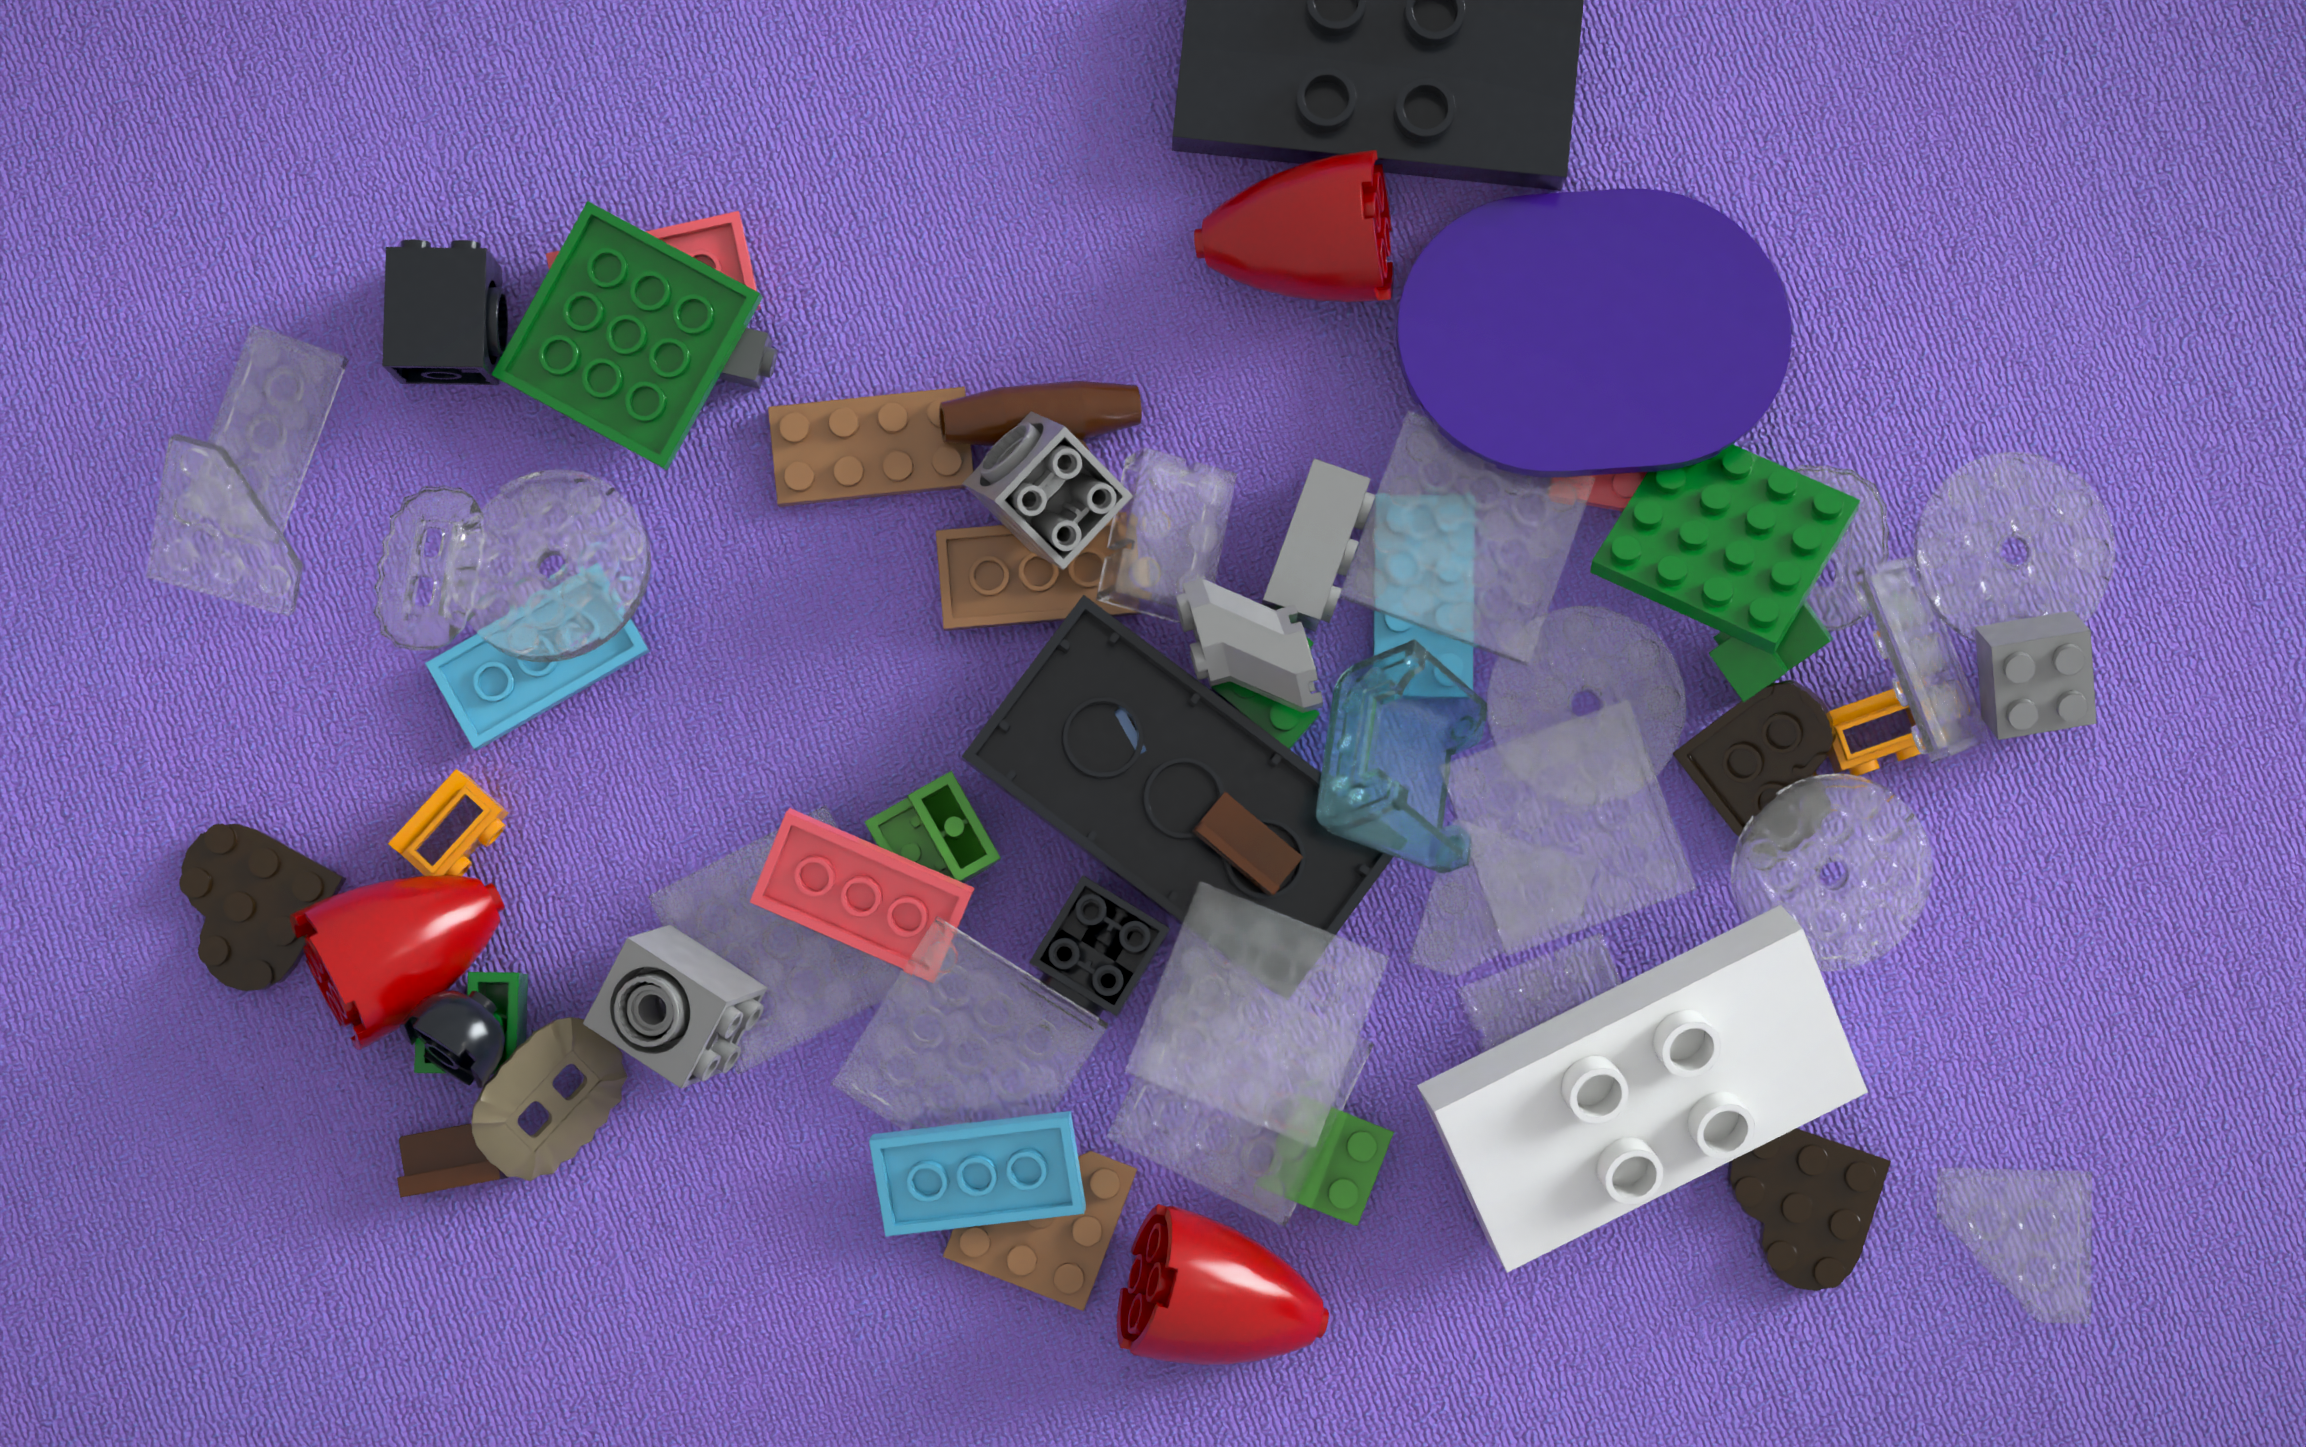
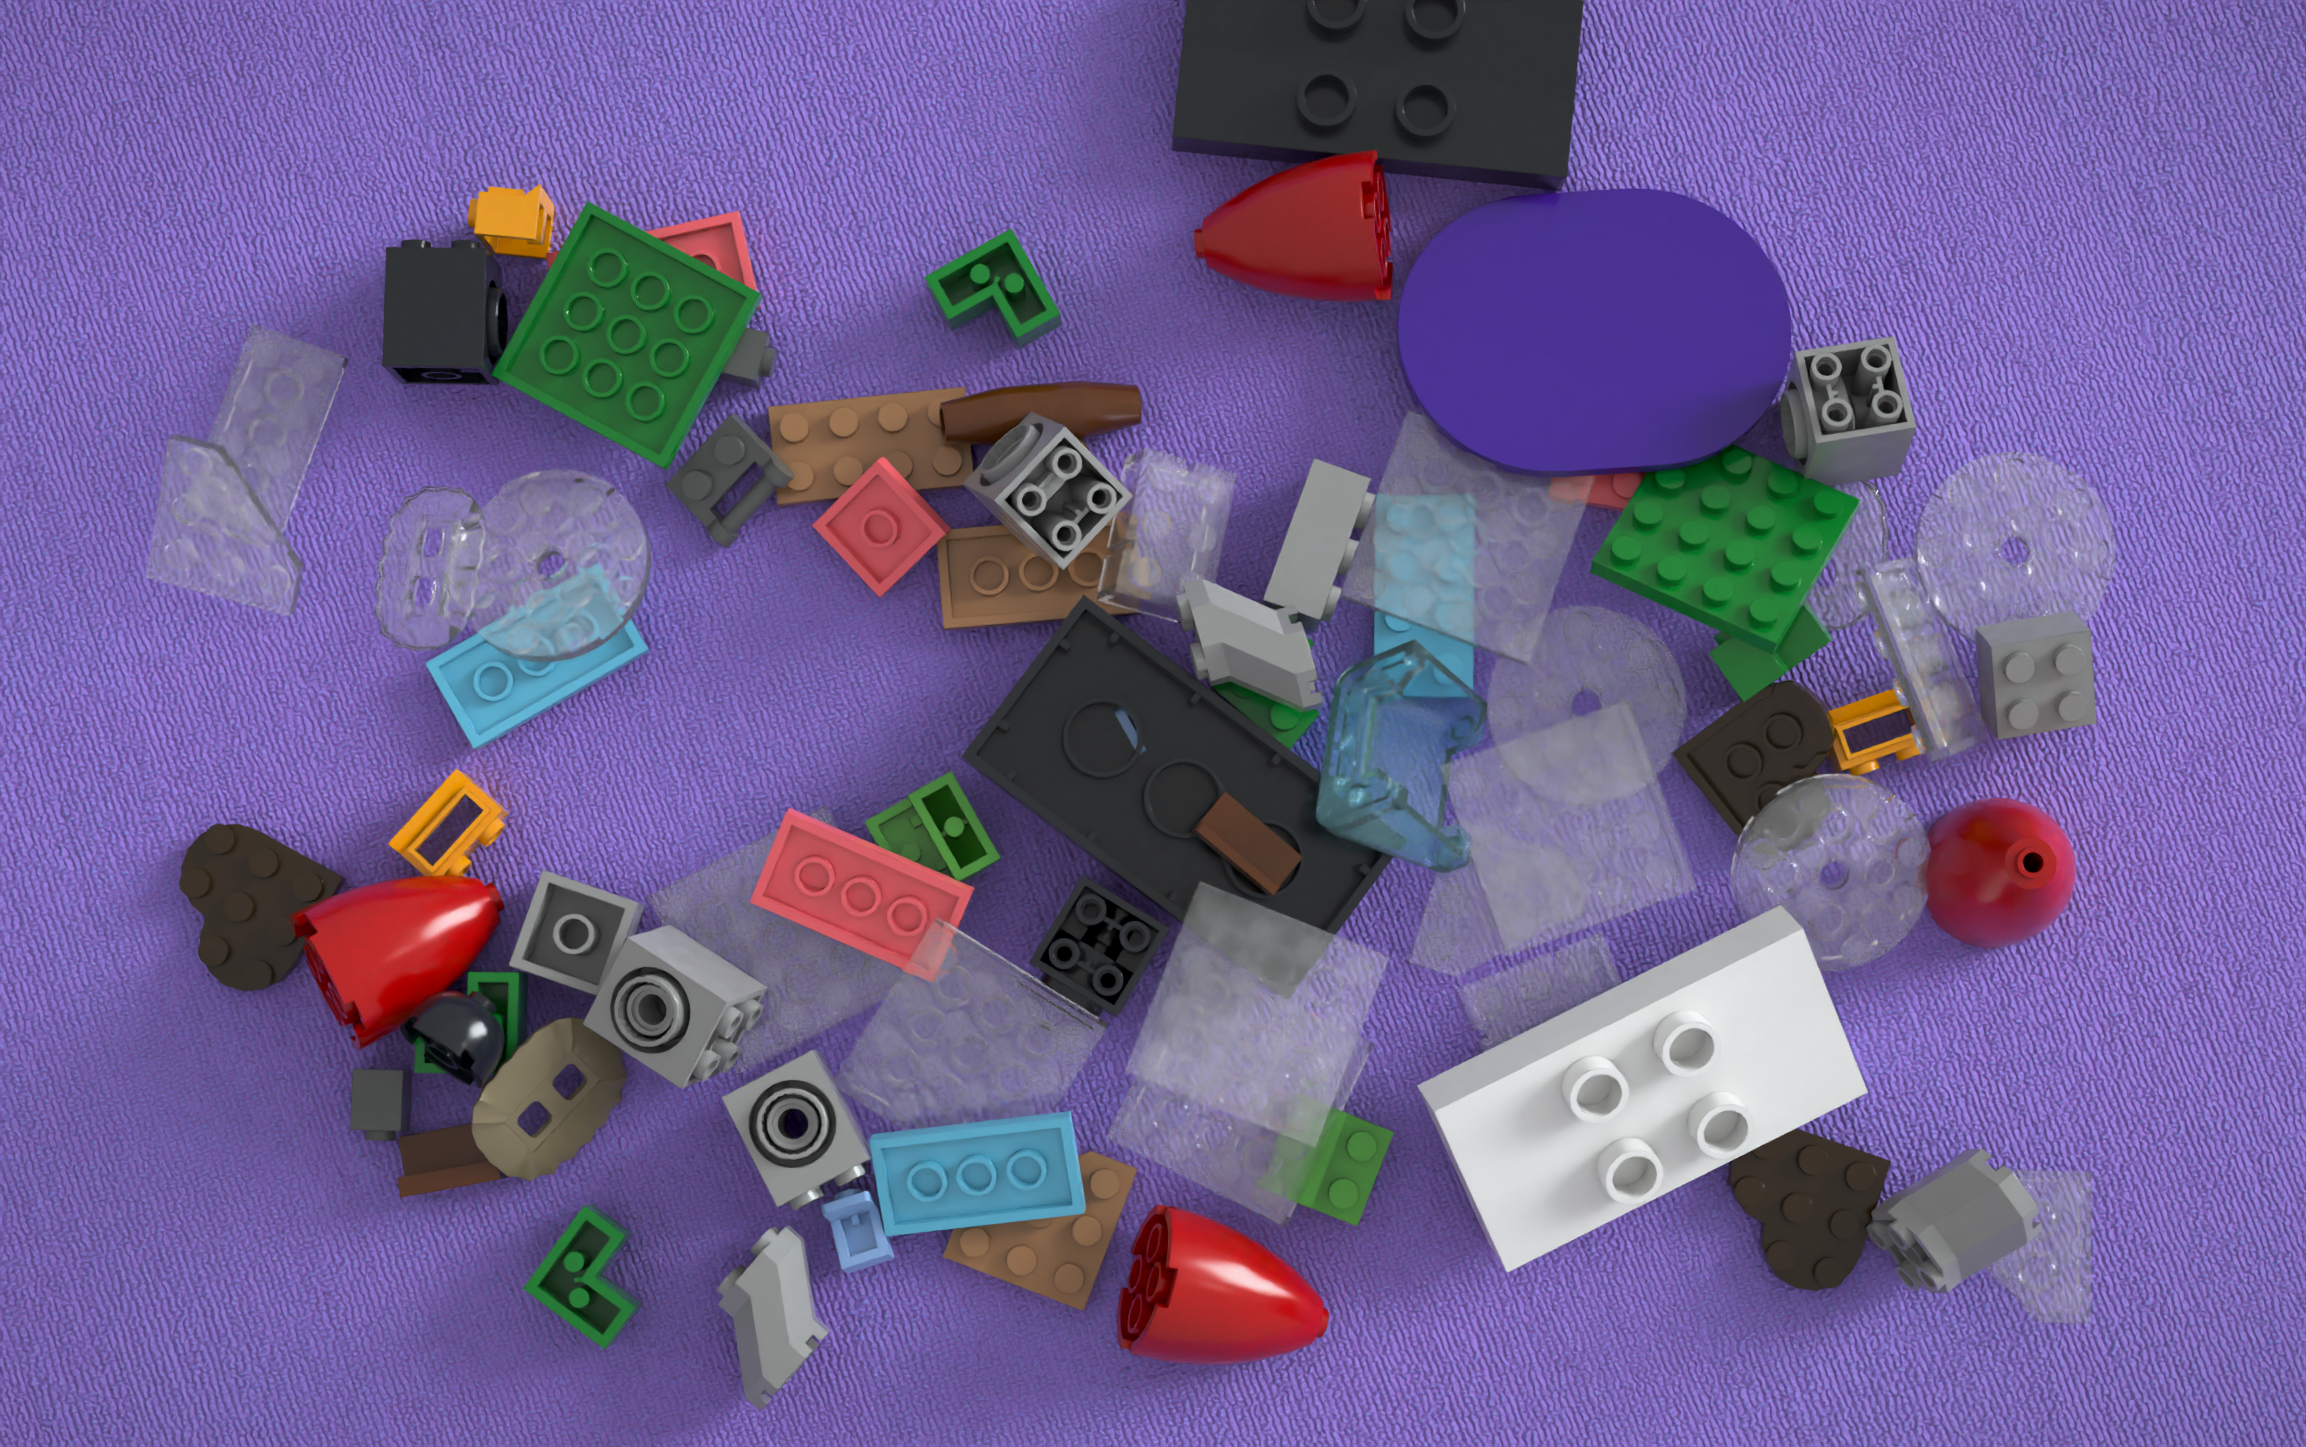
(381, 1102): none -> dark grey brick
(513, 221): none -> light orange window
(573, 1278): none -> green brick
(574, 932): none -> light grey brick
(719, 468): none -> dark grey plate
(772, 1313): none -> light grey brick
(828, 1149): none -> light grey brick
(858, 1230): none -> light blue bracket
(881, 527): none -> coral plate
(997, 277): none -> green brick
(1847, 412): none -> light grey brick
(1954, 1222): none -> light grey brick
(1998, 872): none -> red cylinder

